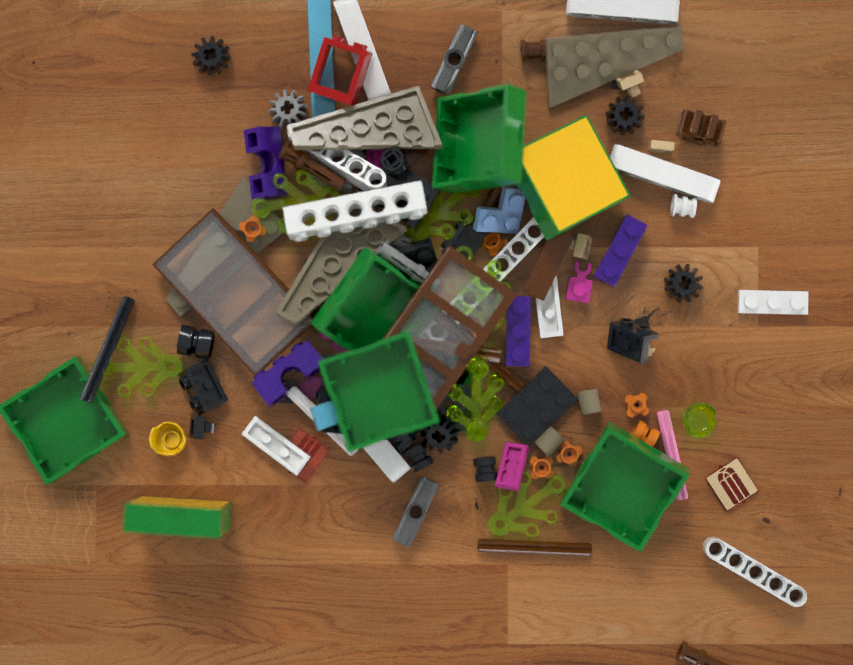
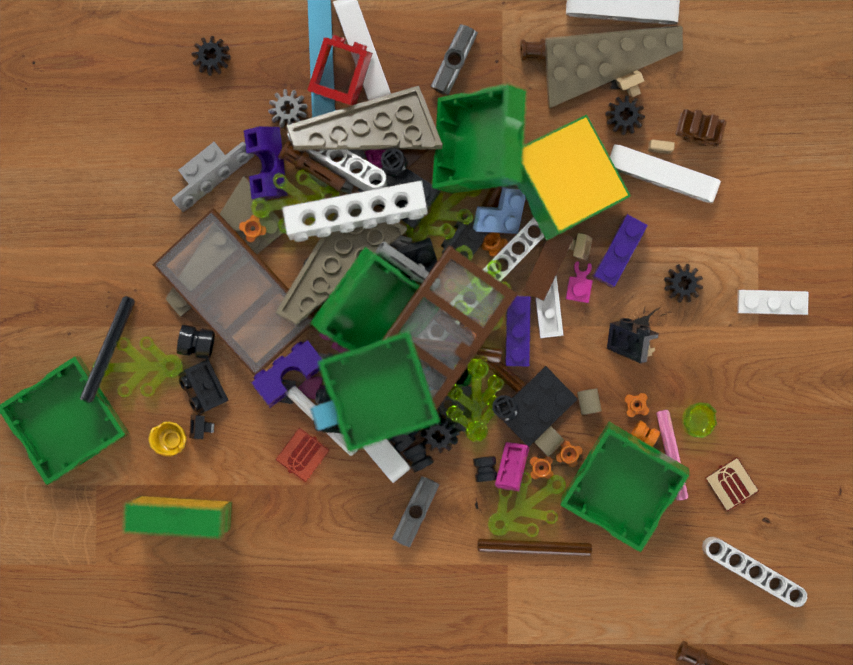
(208, 171): none -> light grey bracket
(276, 445): white tile -> none
(508, 410): none -> black wheel
(683, 206): white bush -> none

